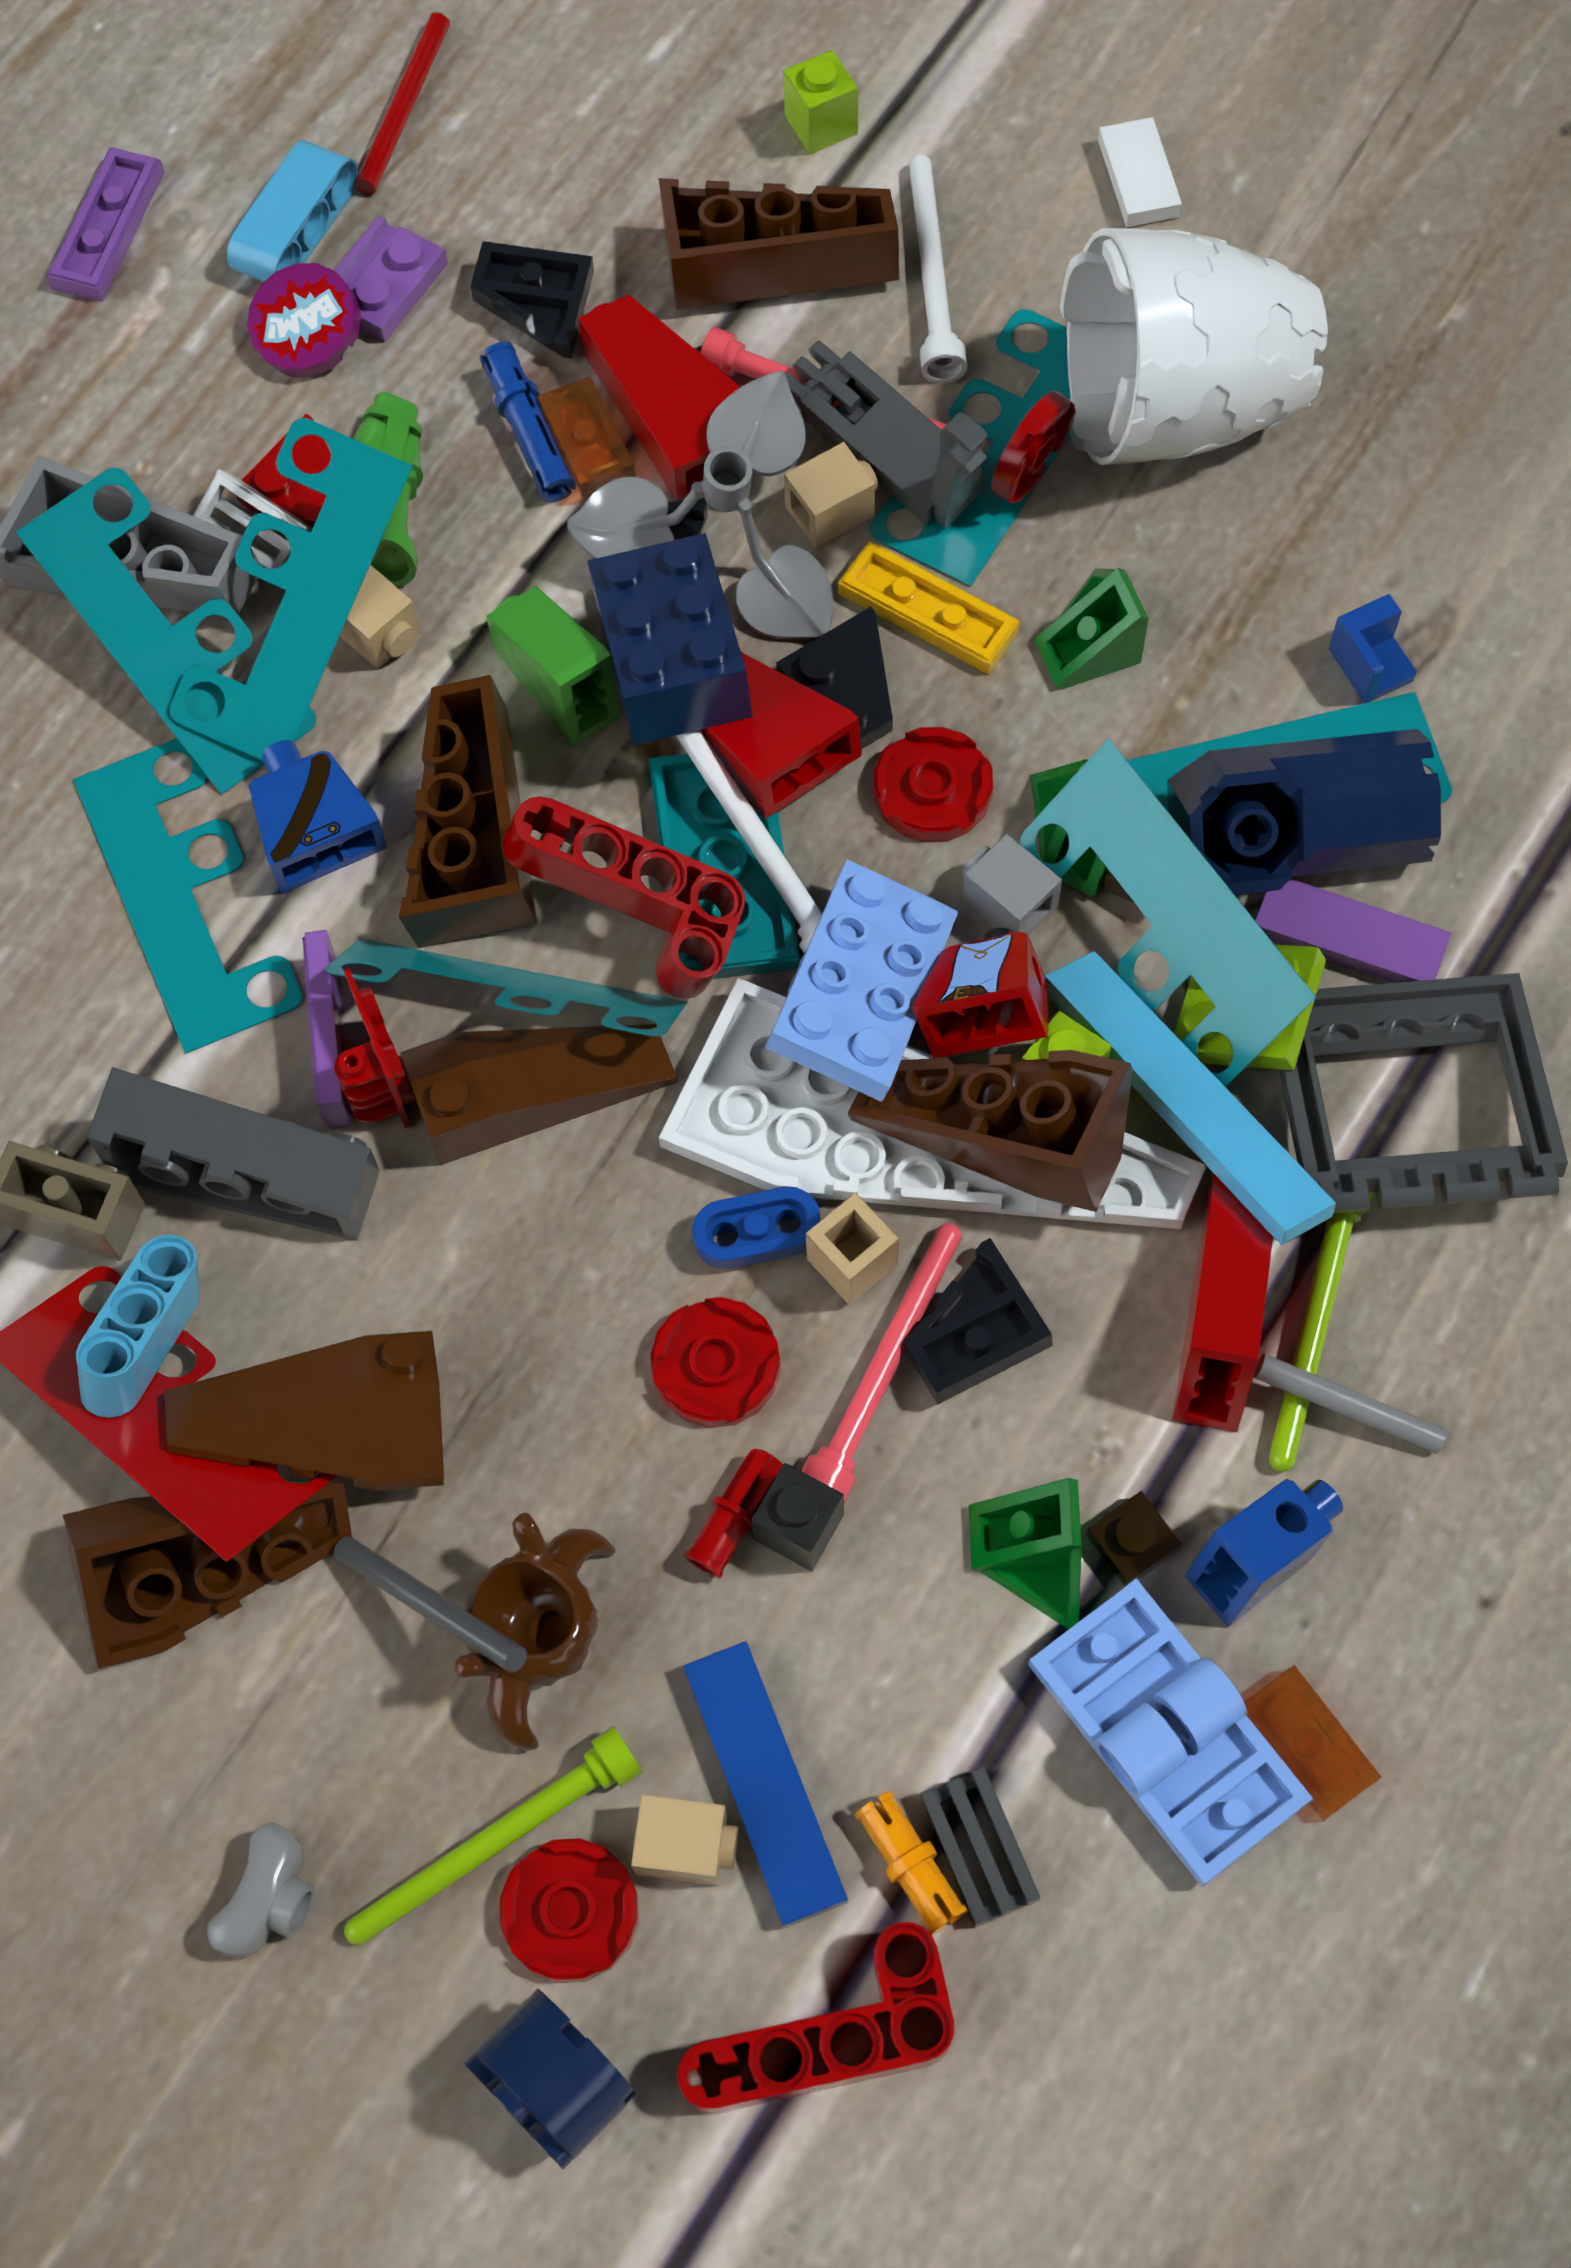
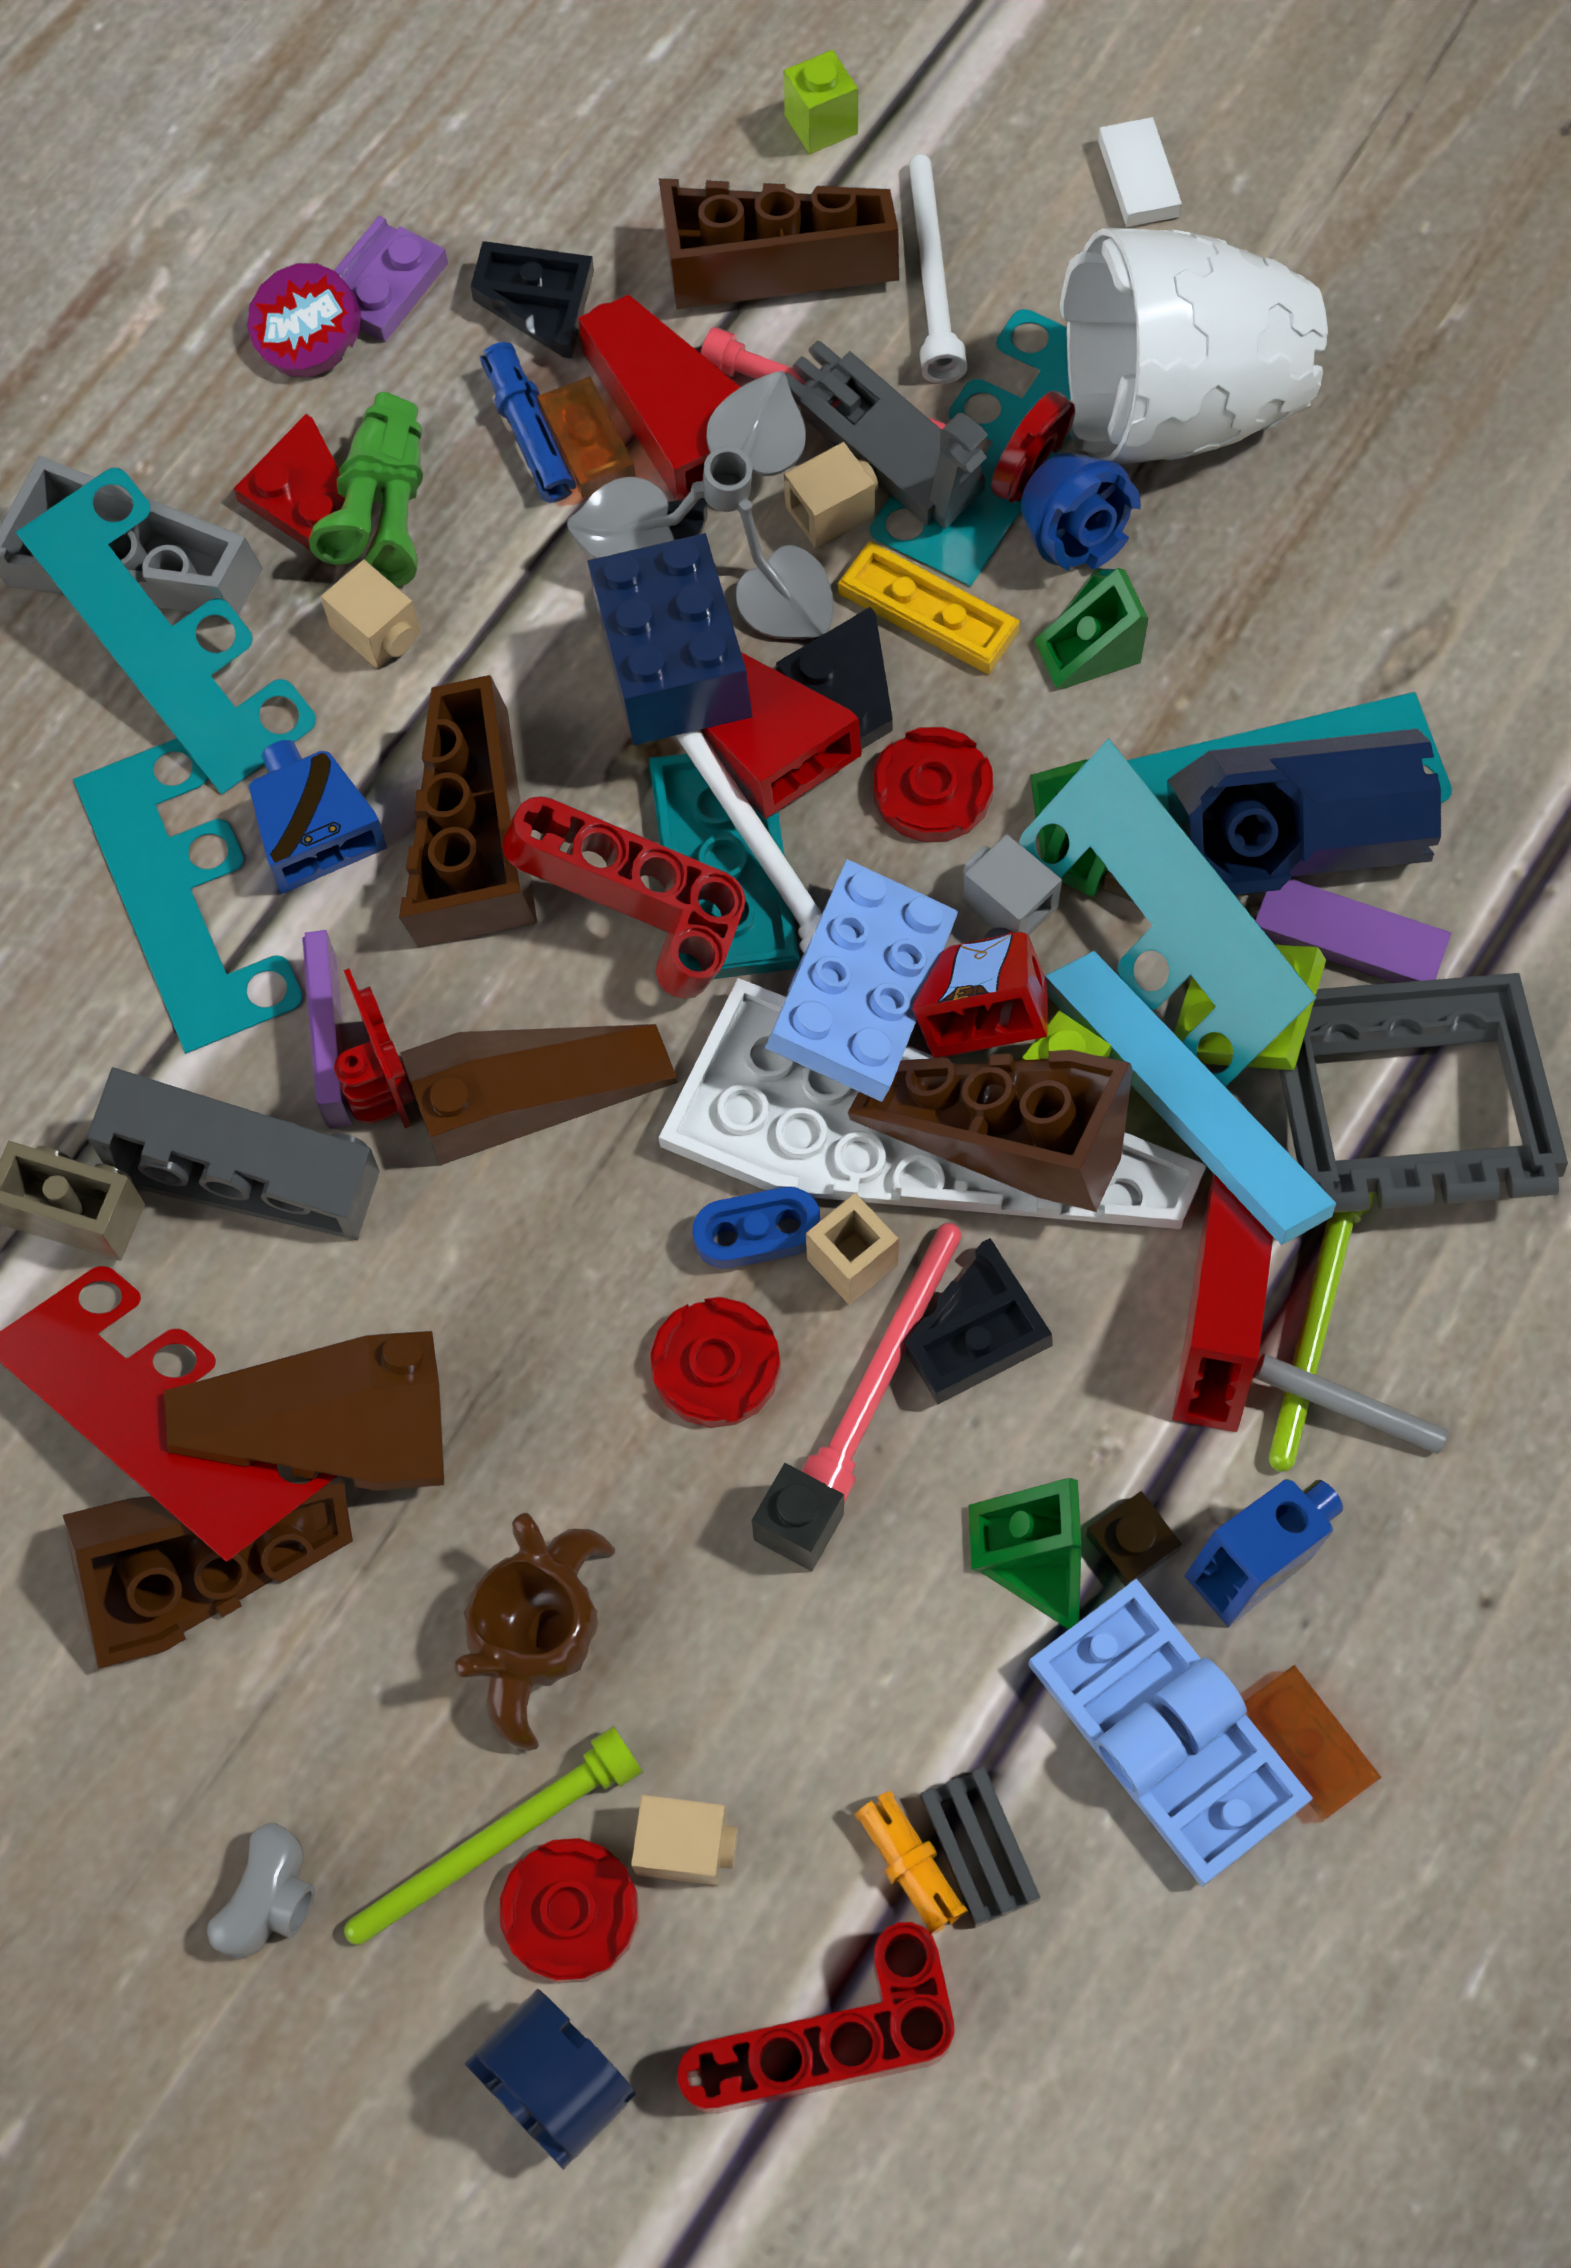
(105, 224): medium lavender tile -> none
(138, 1326): medium azure beam -> none
(214, 498): white tile -> none
(292, 211): medium azure beam -> none
(320, 591): teal piece -> none
(402, 103): red bar -> none
(431, 1604): dark grey bar -> none
(517, 982): teal piece -> none
(556, 663): bright green slope -> none
(733, 1513): red axle -> none
(765, 1785): blue tile -> none
(1078, 509): none -> blue cone
(1368, 651): blue panel -> none

